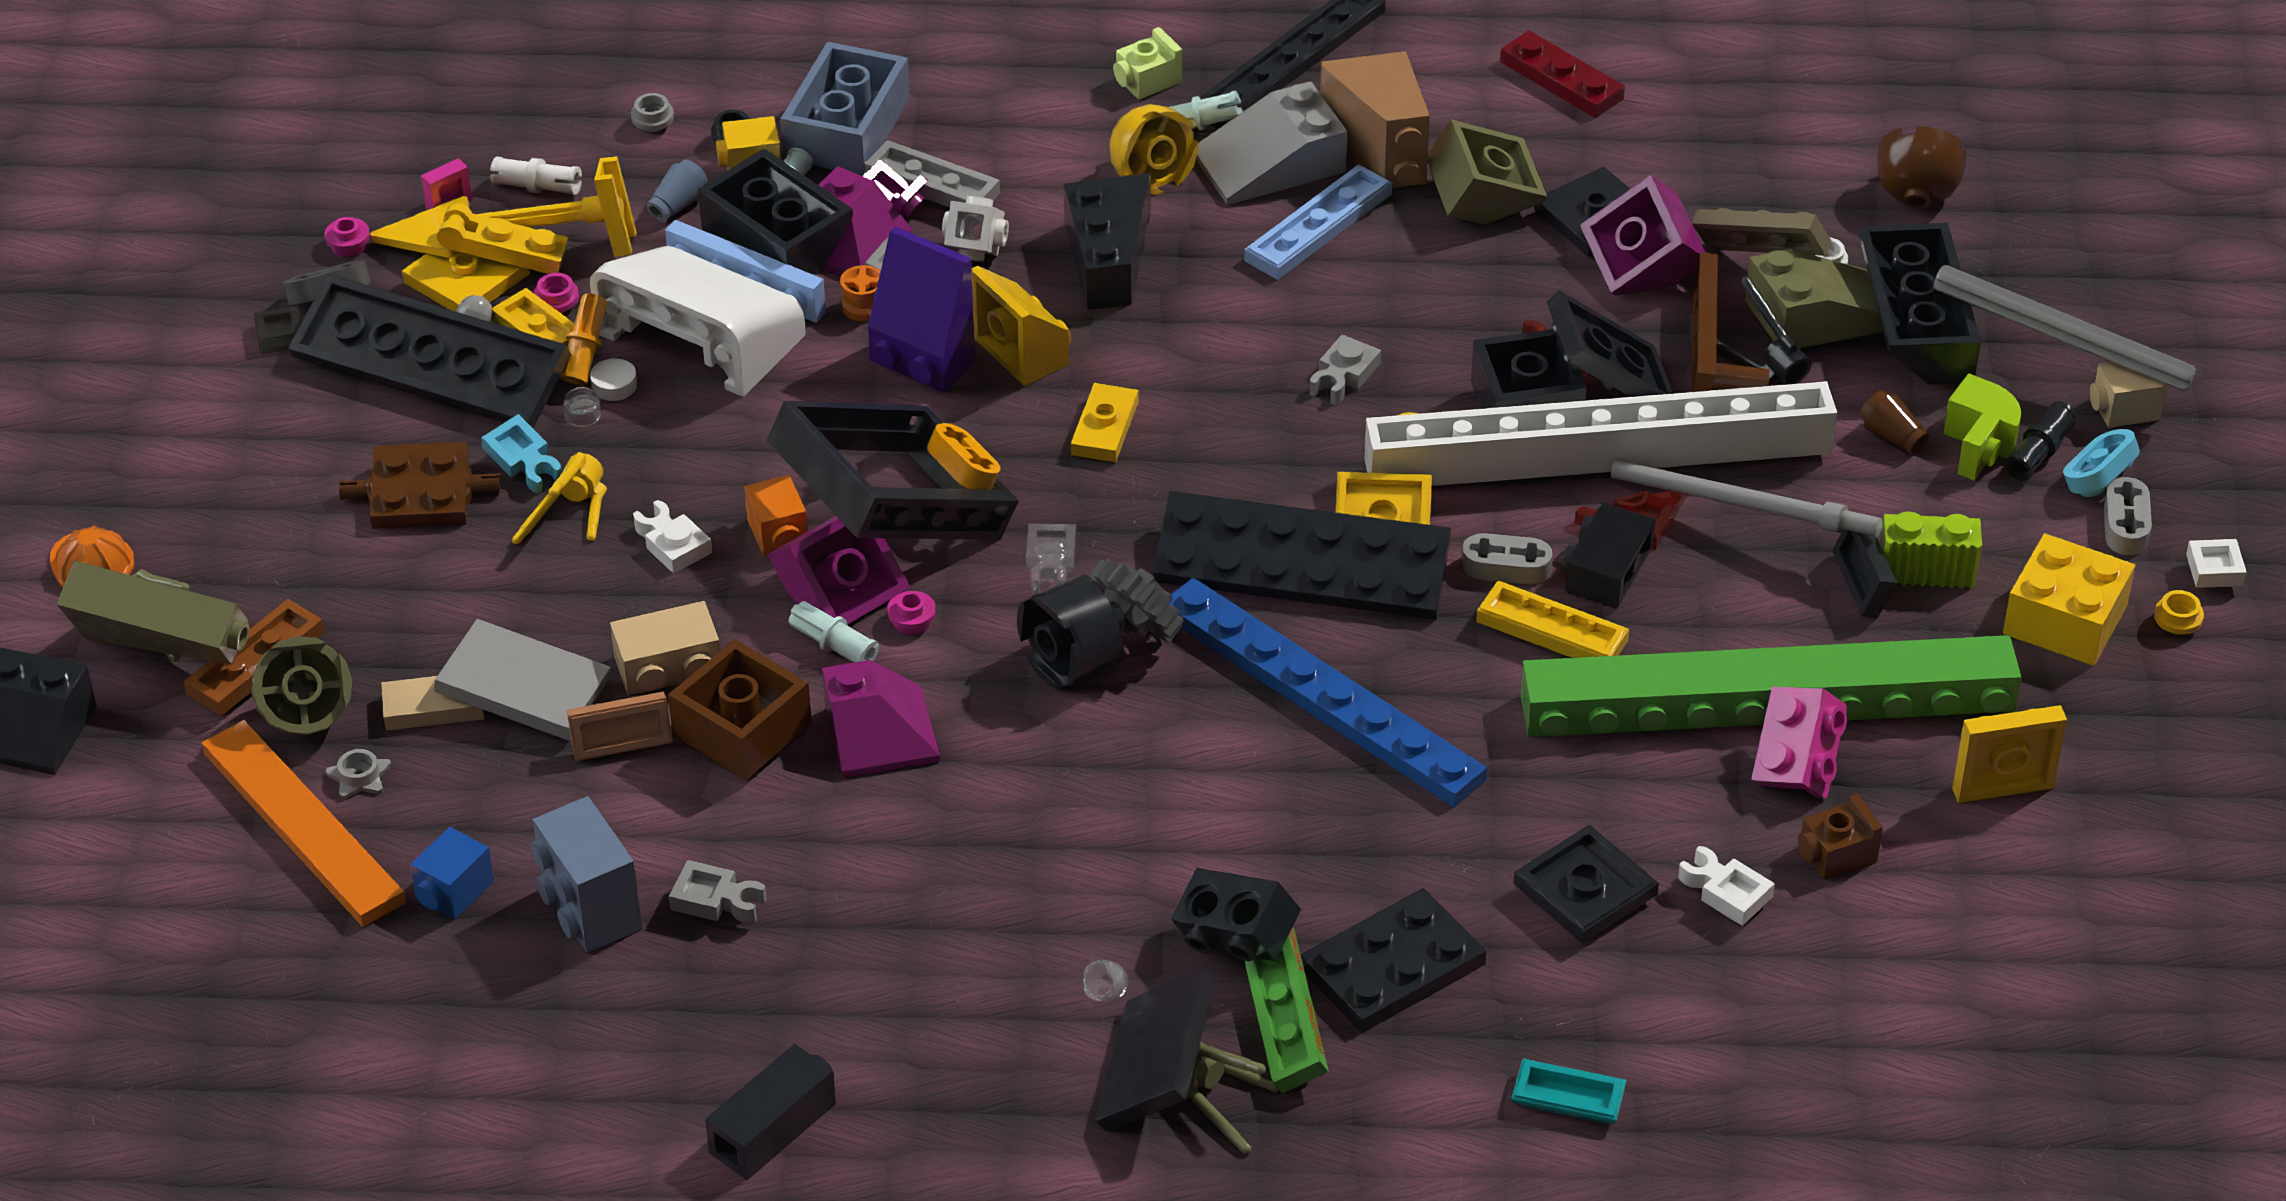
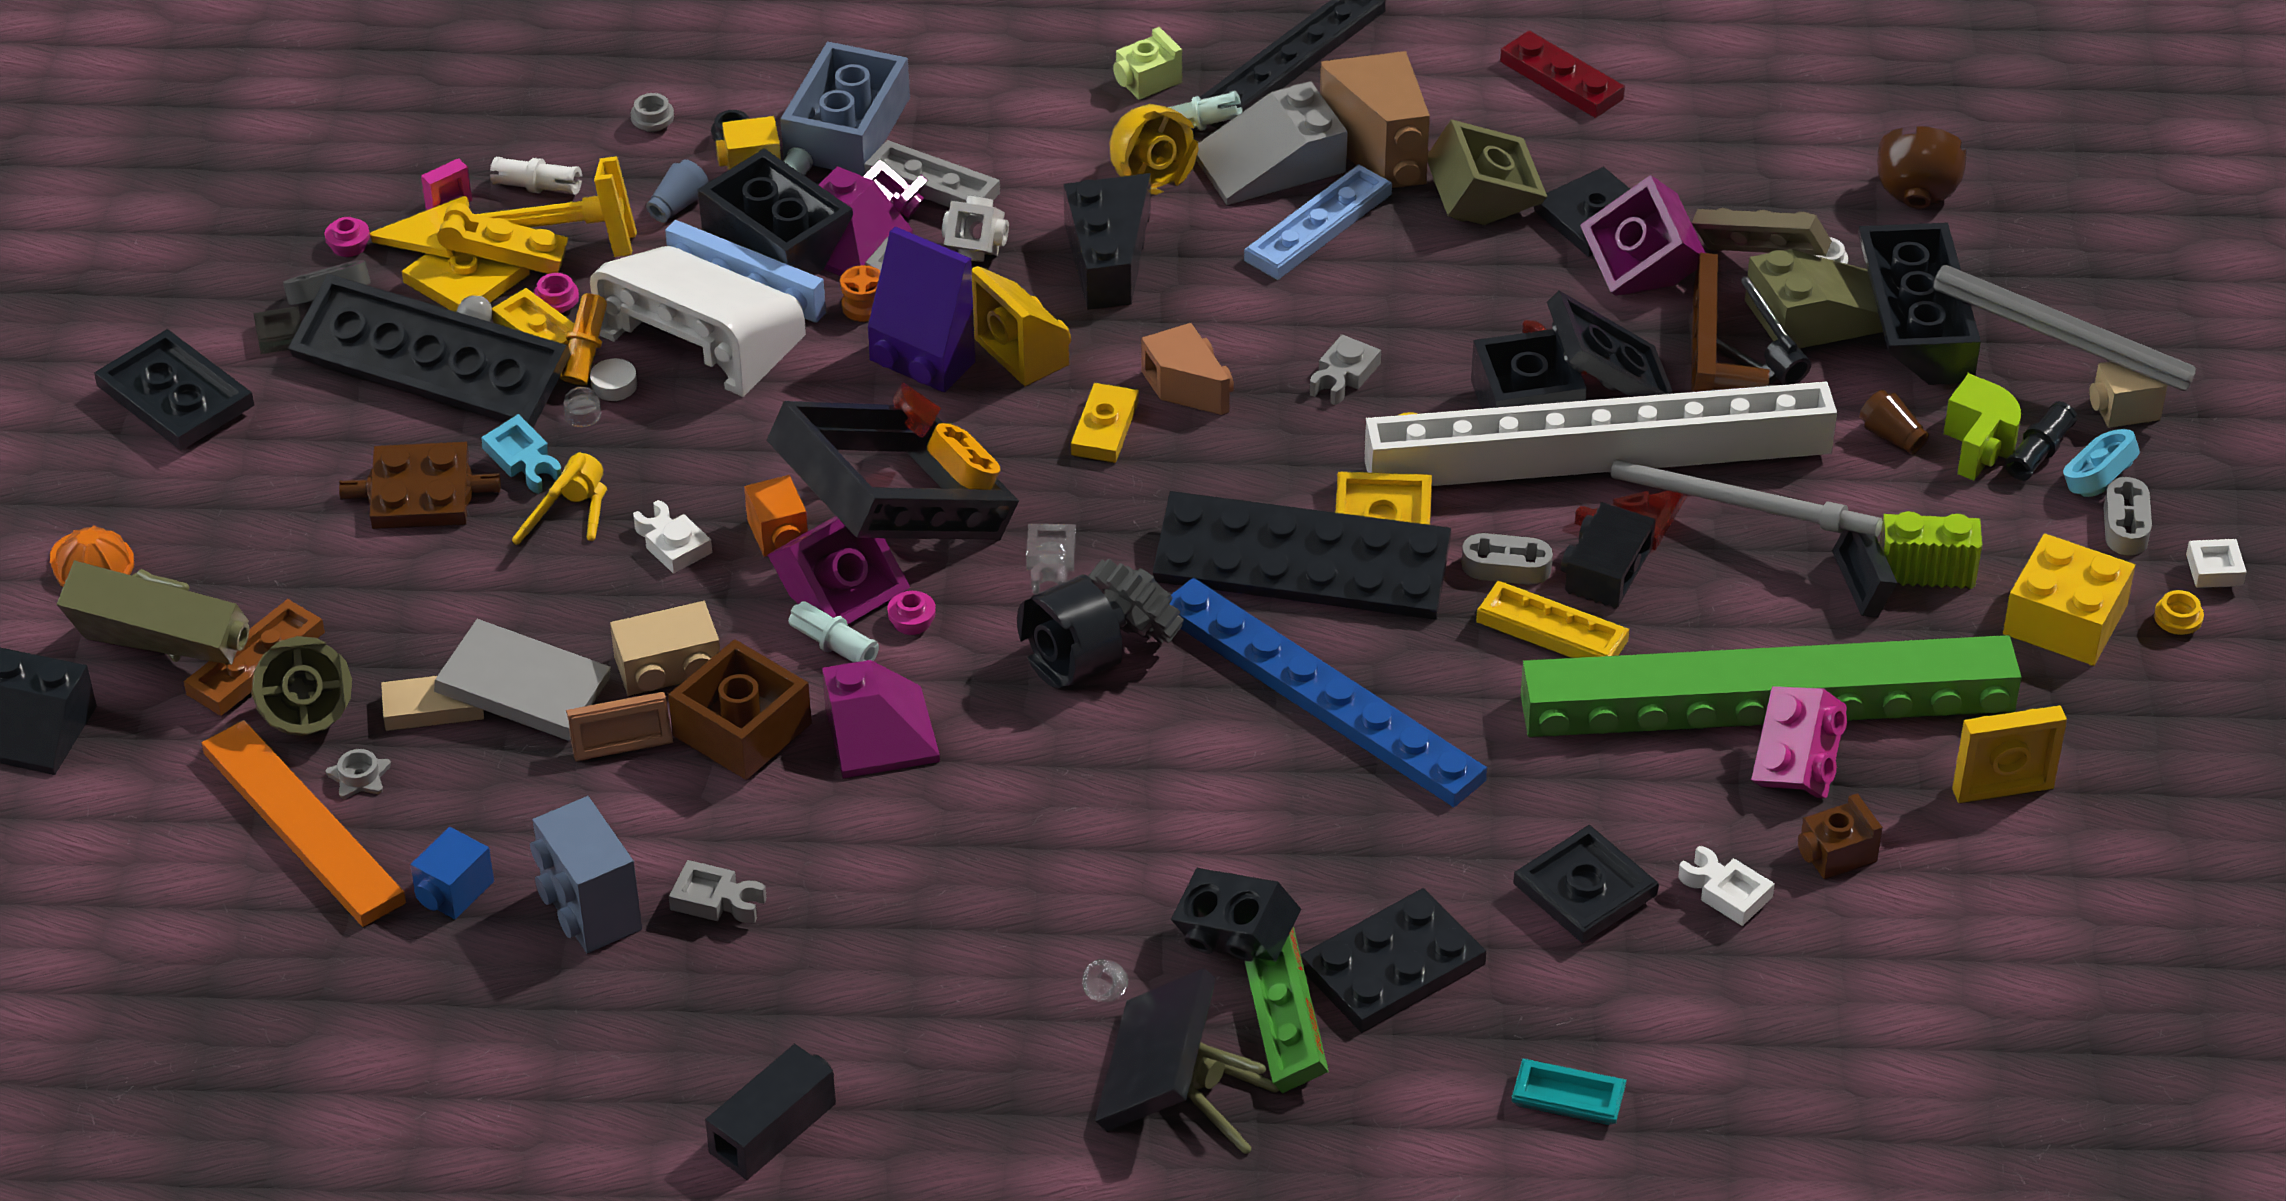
(174, 389): none -> black plate
(917, 407): none -> clear red tile
(1185, 370): none -> nougat slope

